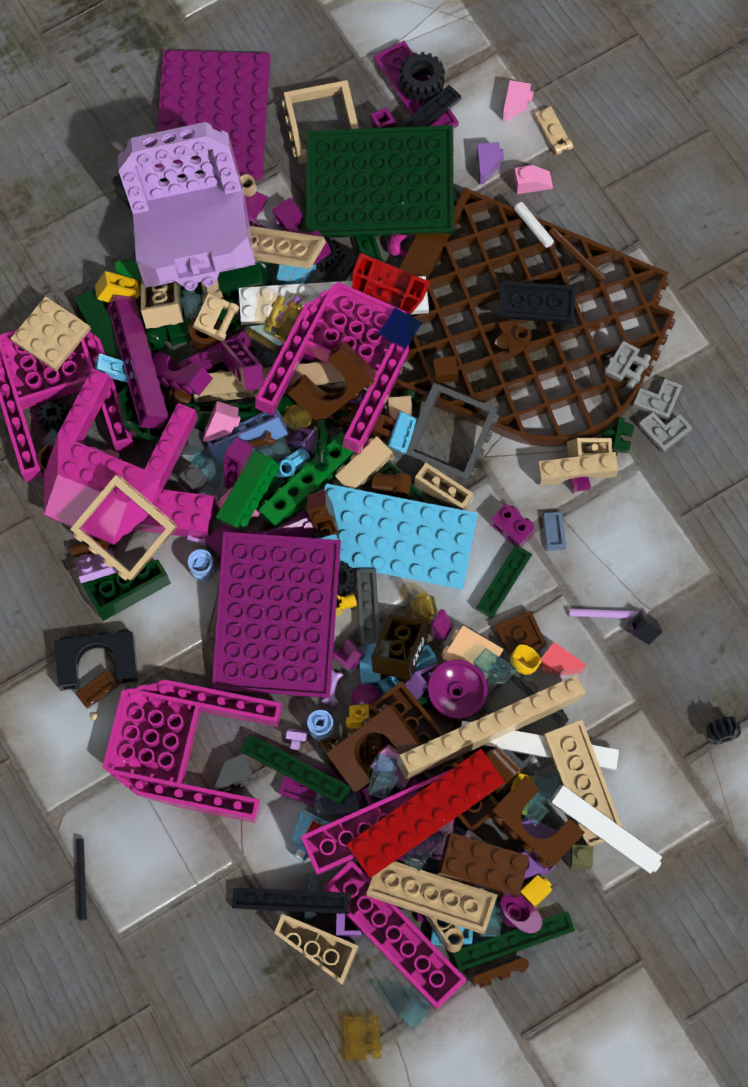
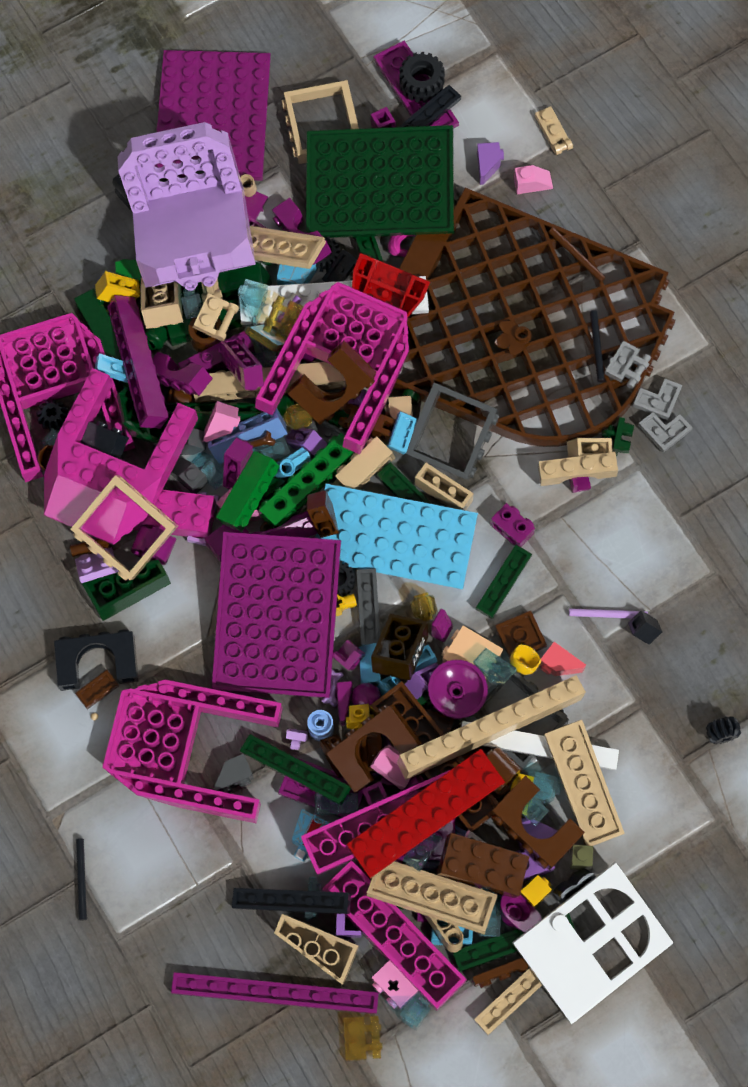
(50, 333): tan plate -> none
(104, 439): none -> black brick
(146, 538): none -> magenta brick
(201, 565): light blue wheel -> none
(253, 299): none -> clear light blue slope
(275, 993): none -> magenta plate
(320, 450): dark green pin -> none
(344, 693): none -> magenta slope
(383, 777): clear light blue slope -> none
(388, 974): none -> bright pink brick
(396, 484): reddish brown piece -> none
(400, 328): clear blue piece -> none
(445, 369): reddish brown panel -> none
(508, 1002): none -> tan plate
(517, 99): bright pink slope -> none
(533, 224): white axle -> none
(537, 302): black plate -> none
(554, 531): sand blue tile -> none
(566, 962): none -> white door
(576, 882): none -> black brick
(597, 346): none -> black bar
(606, 829): white brick -> none

